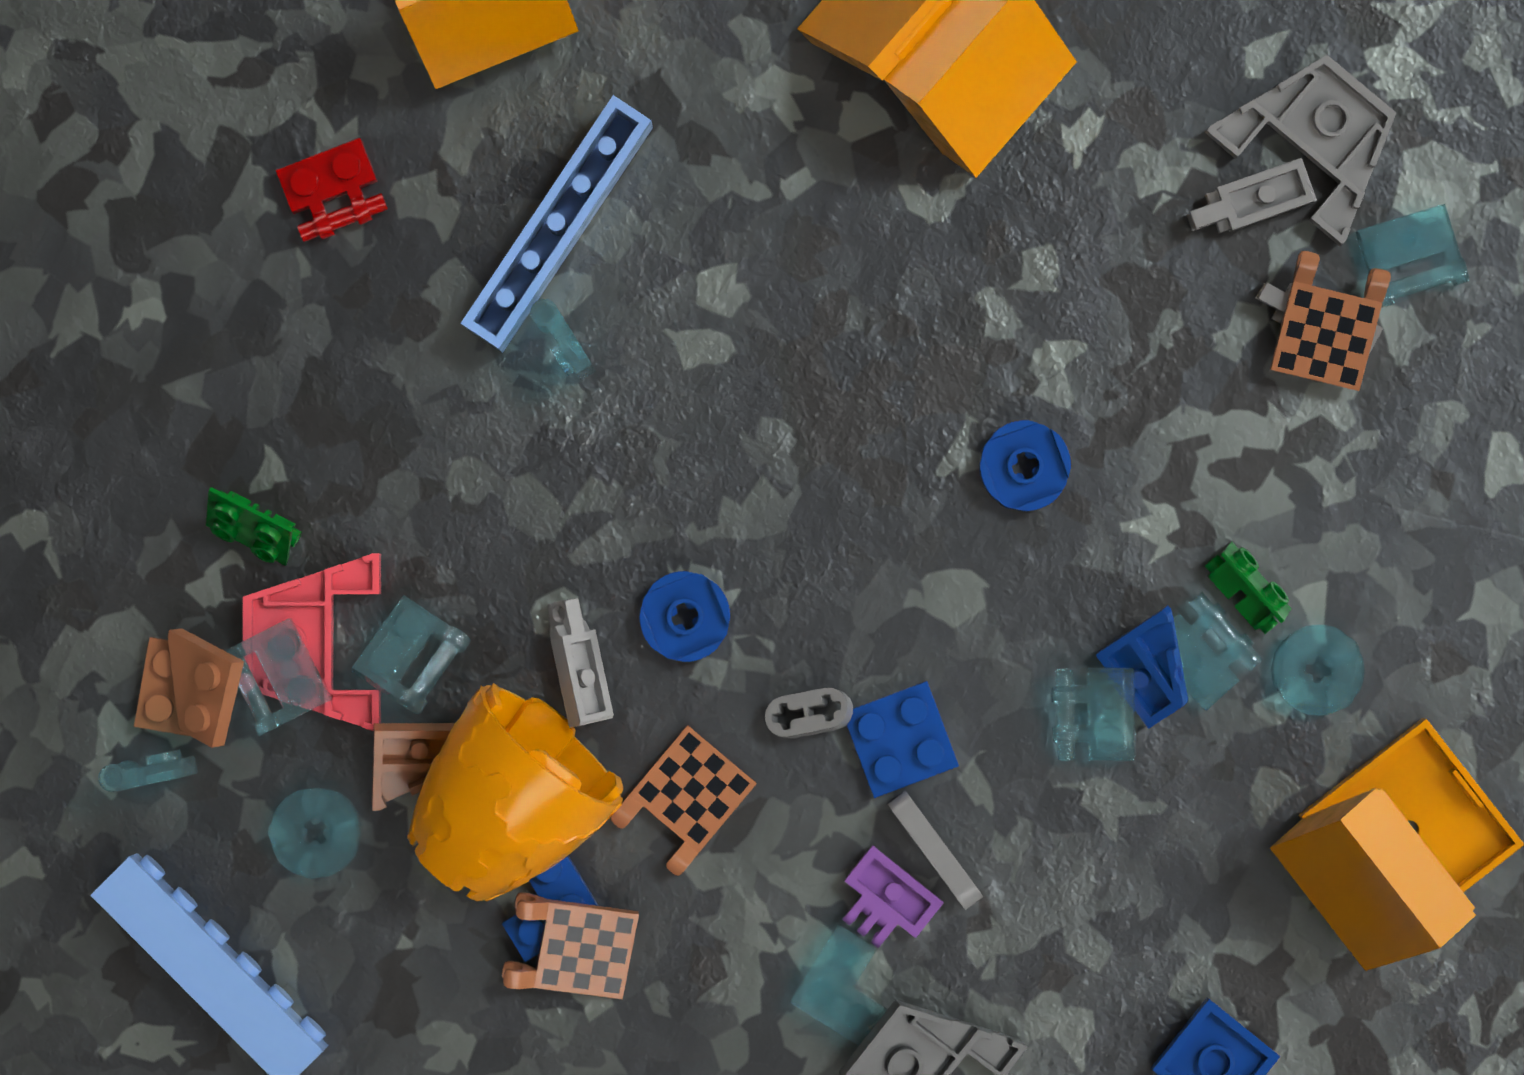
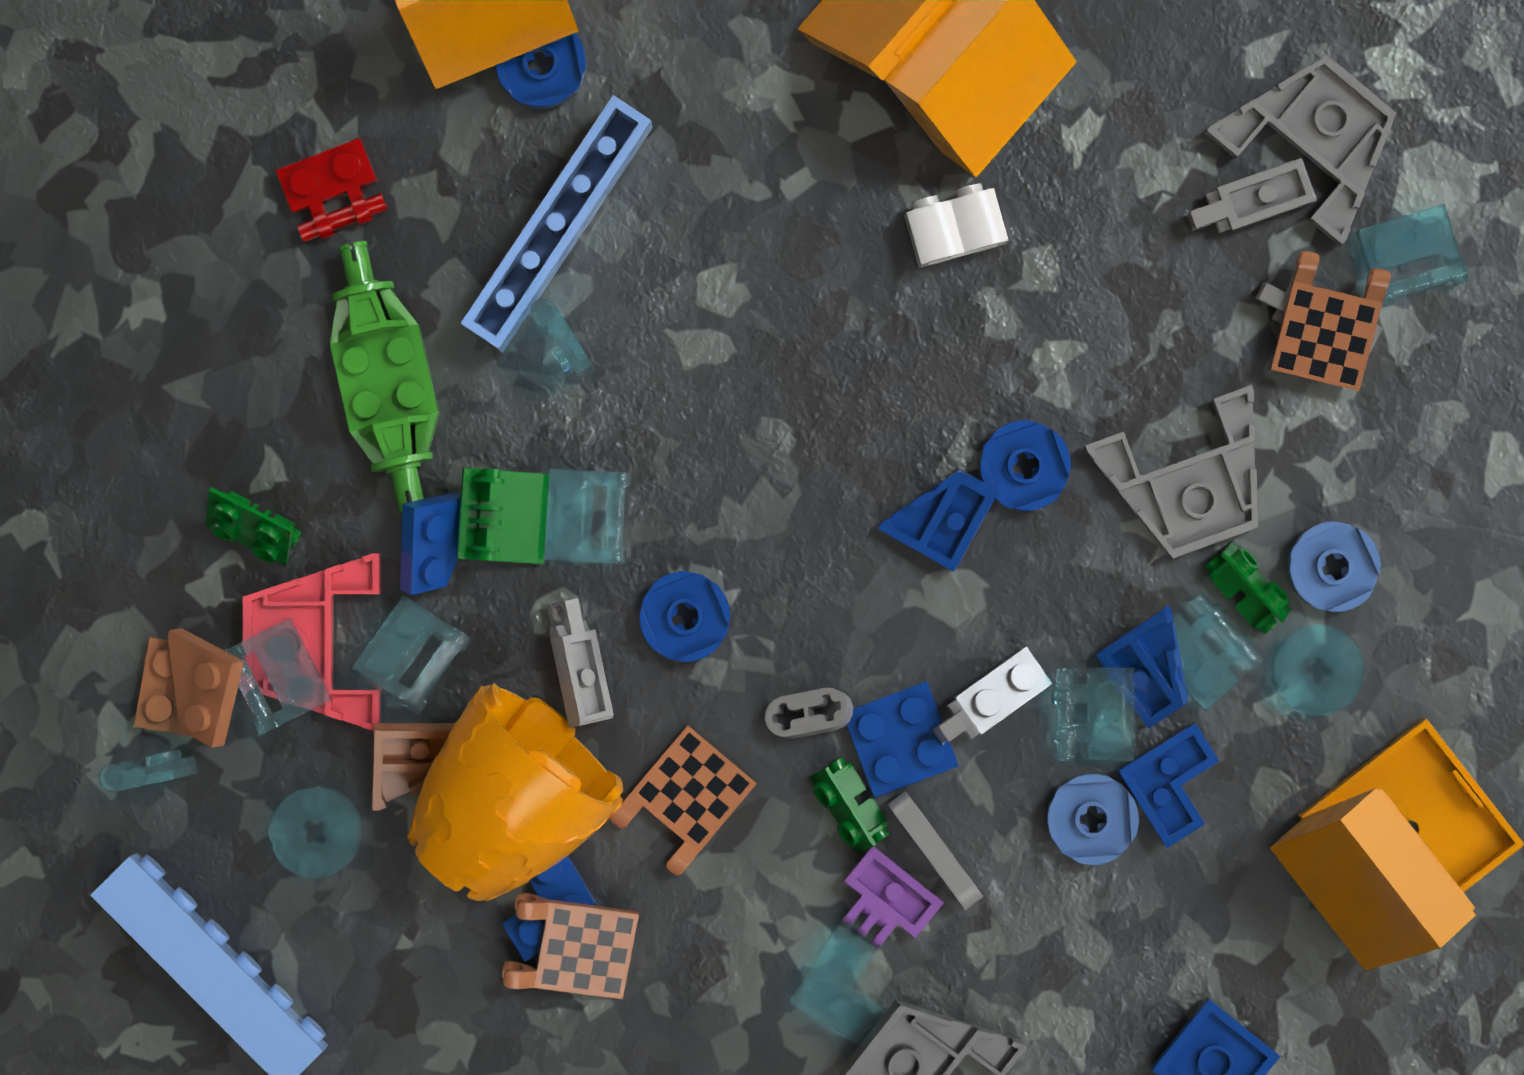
(383, 375): none -> bright green plate
(429, 542): none -> blue wing
(502, 516): none -> green hinge
(552, 88): none -> blue plate
(571, 516): none -> clear light blue plate
(859, 824): none -> green hinge
(943, 518): none -> blue wing
(955, 226): none -> white brick
(993, 697): none -> hinge
(1110, 799): none -> medium blue plate
(1157, 781): none -> blue plate
(1197, 497): none -> light grey wing
(1322, 590): none -> medium blue plate

